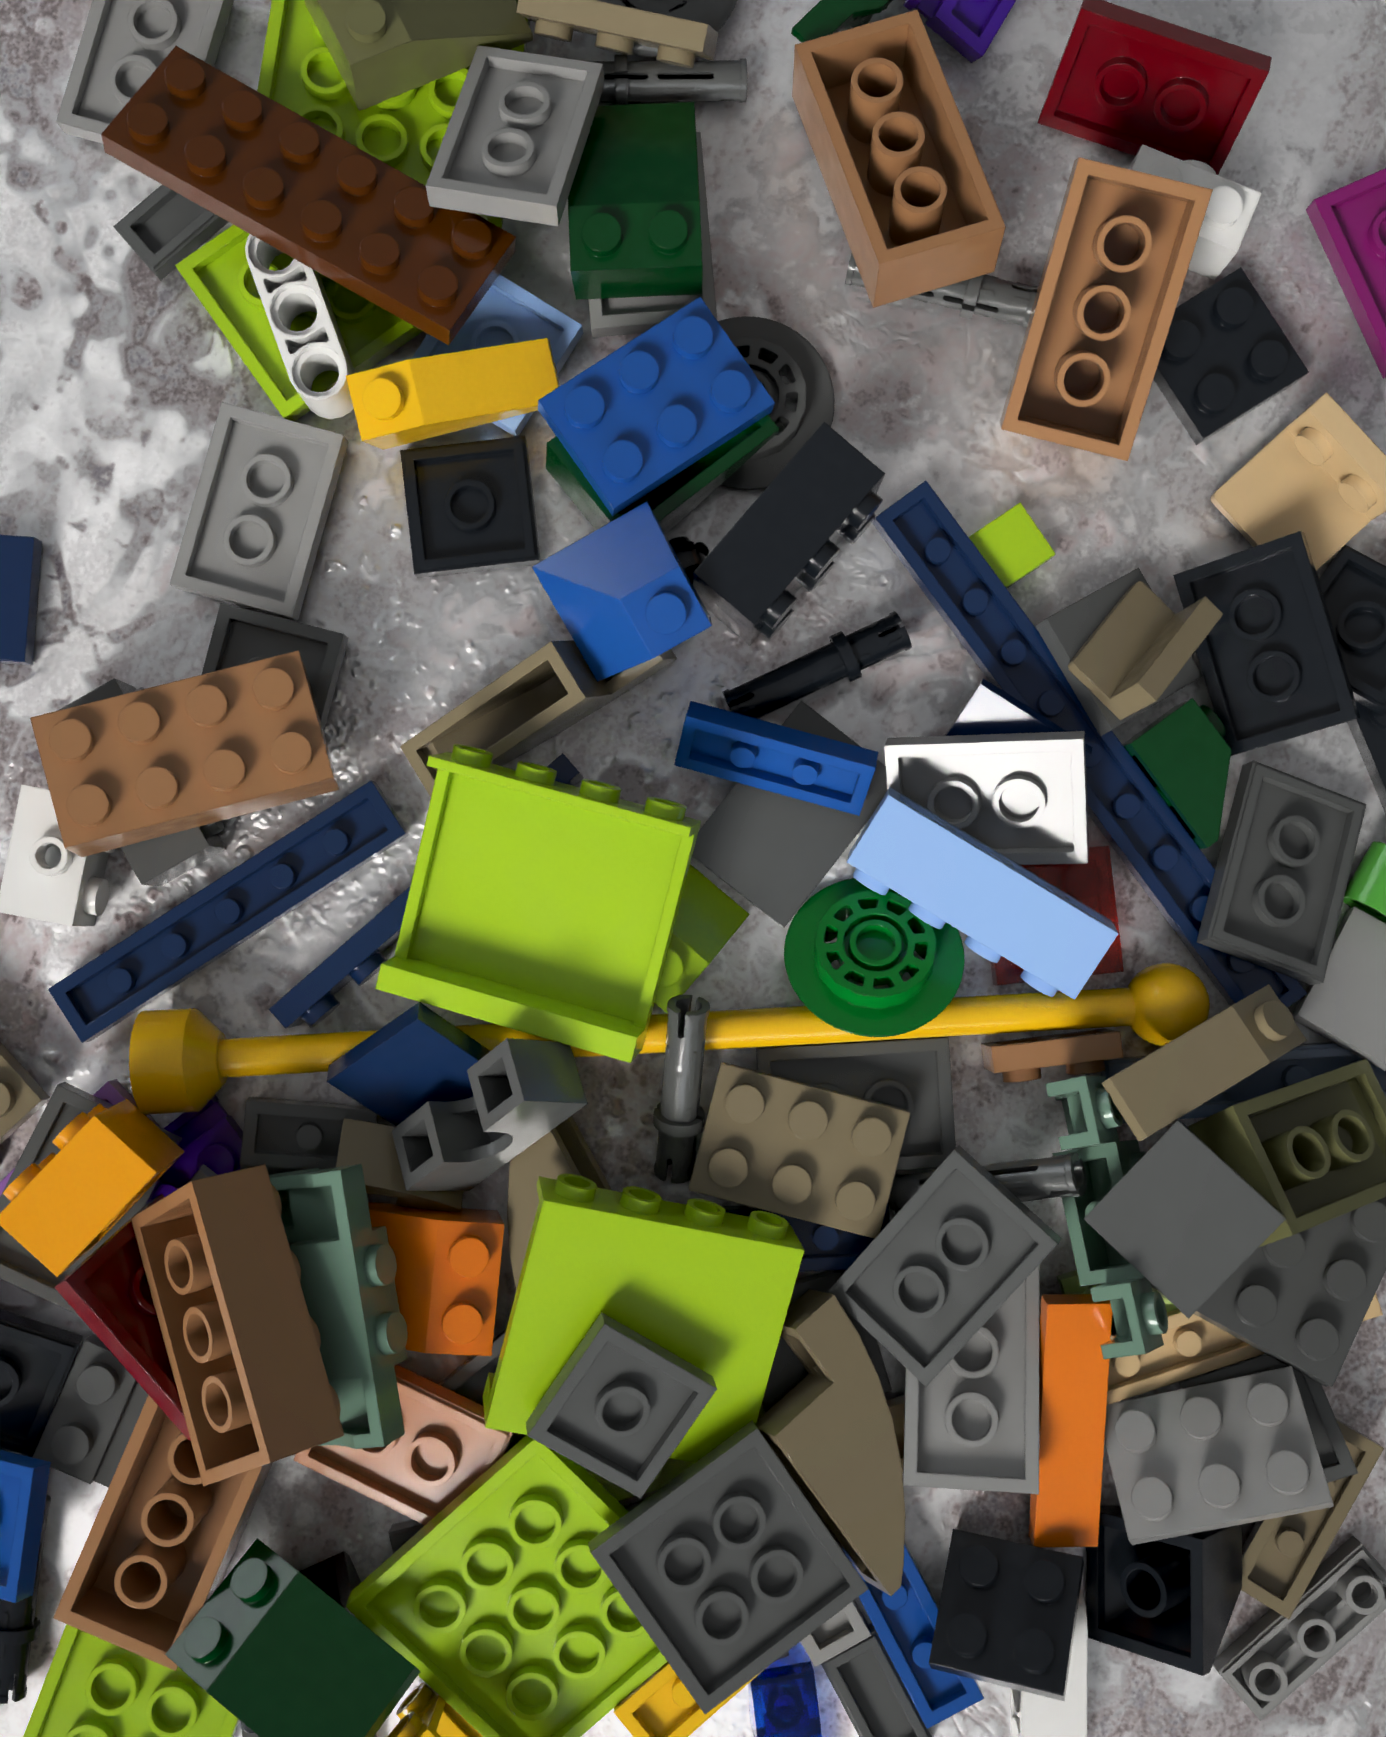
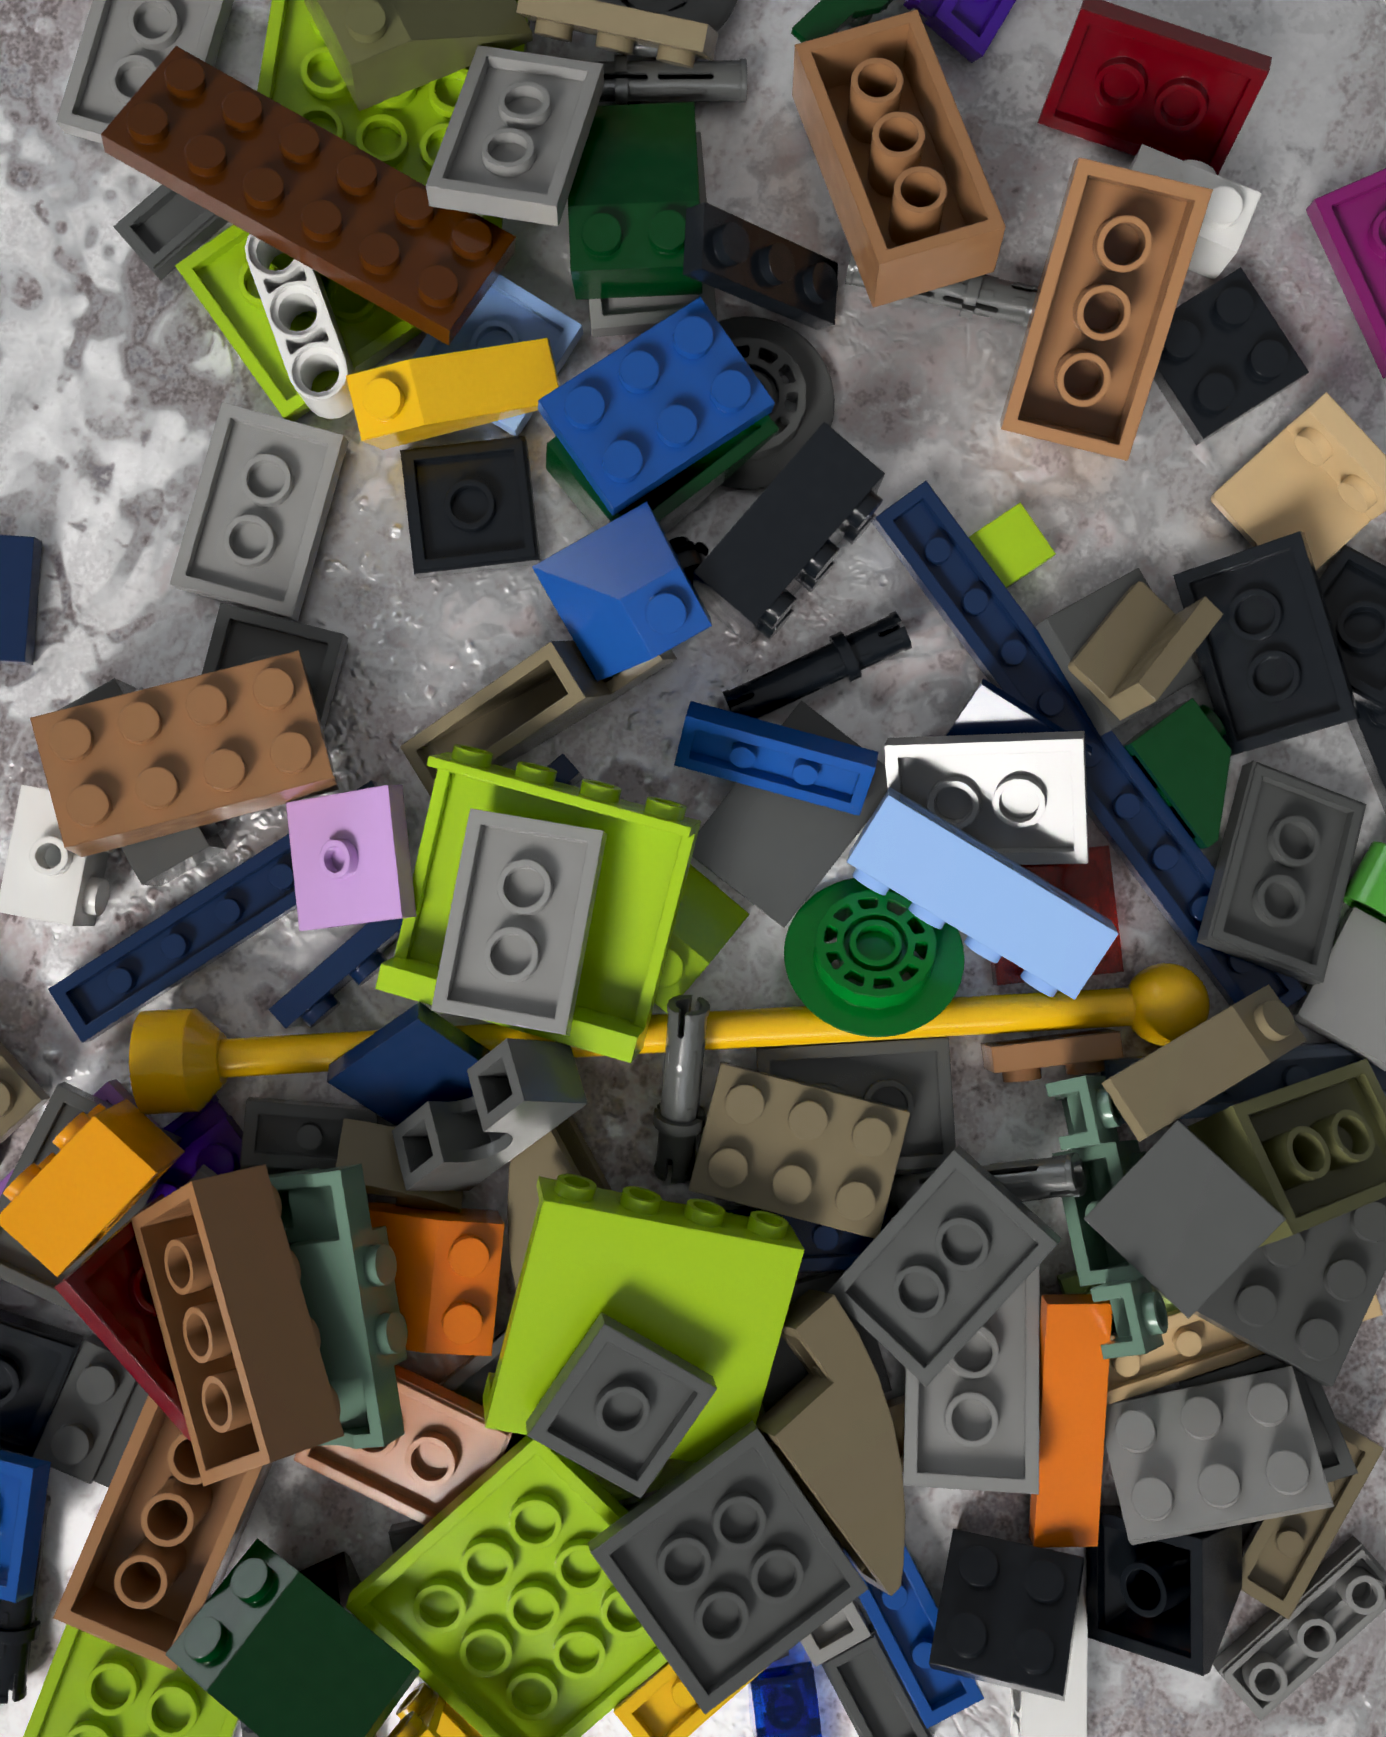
(351, 858): none -> lavender plate
(519, 921): none -> light grey plate
(759, 266): none -> black plate

